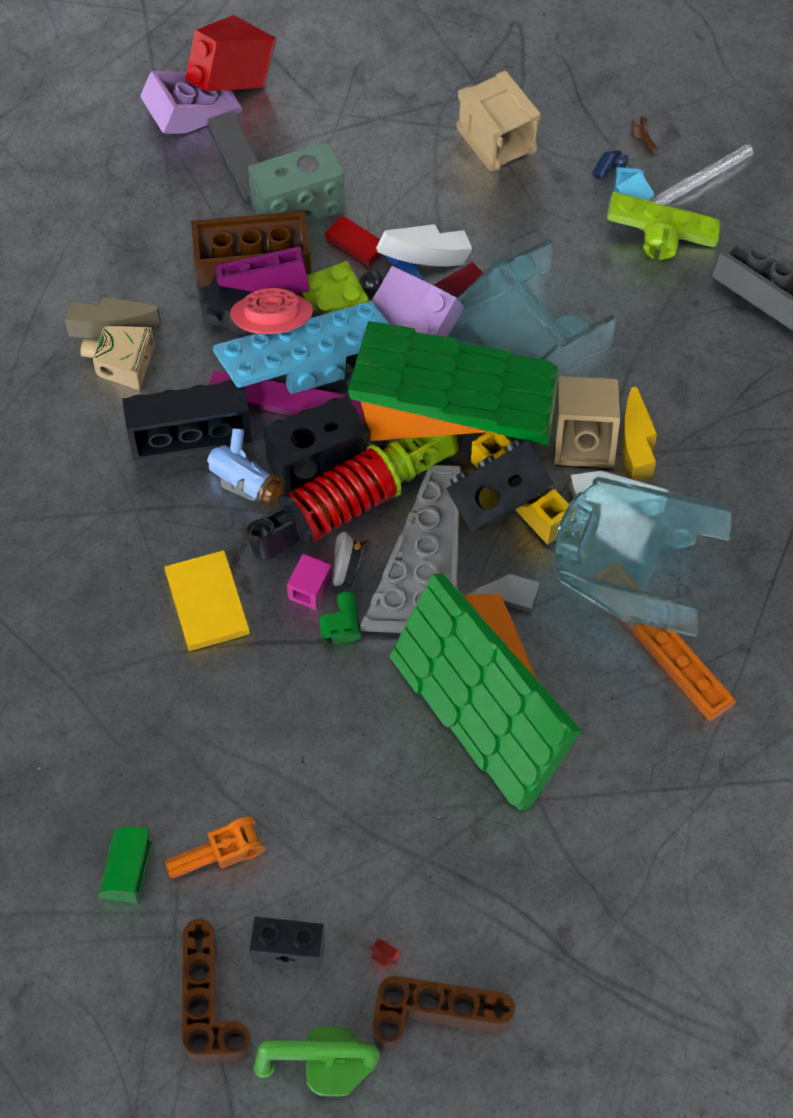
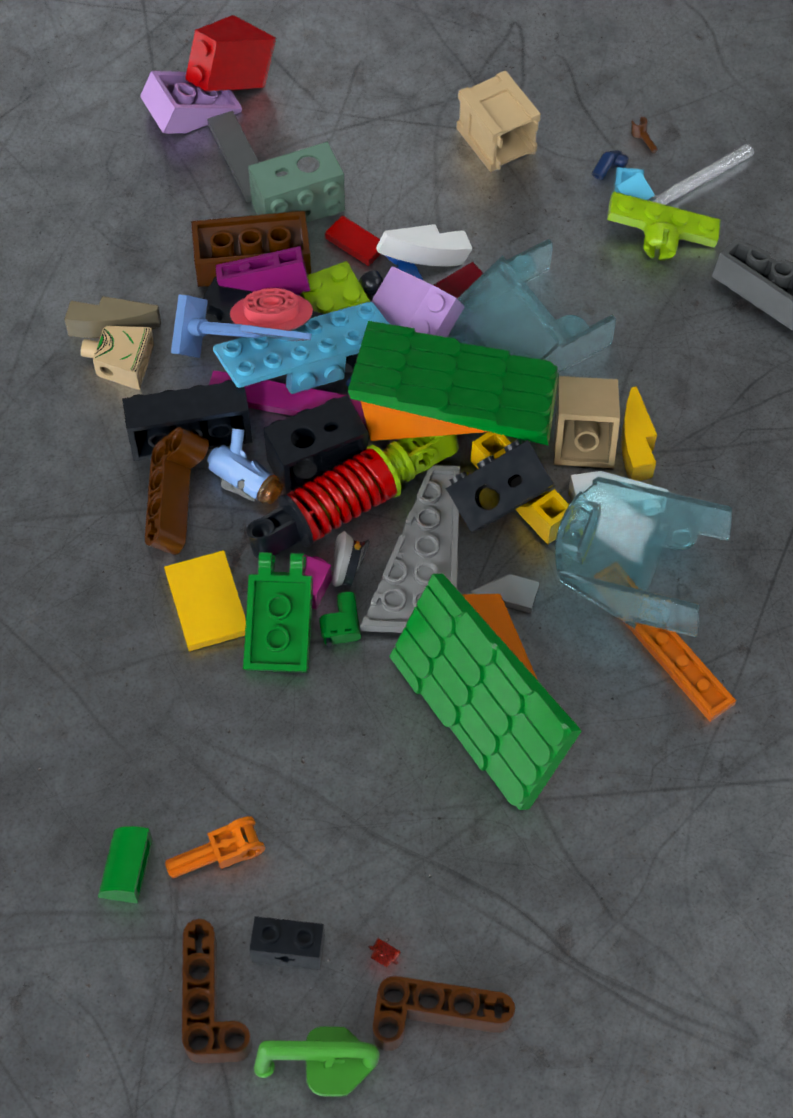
(169, 488): none -> reddish brown beam
(192, 327): none -> medium blue piece
(278, 617): none -> green tile

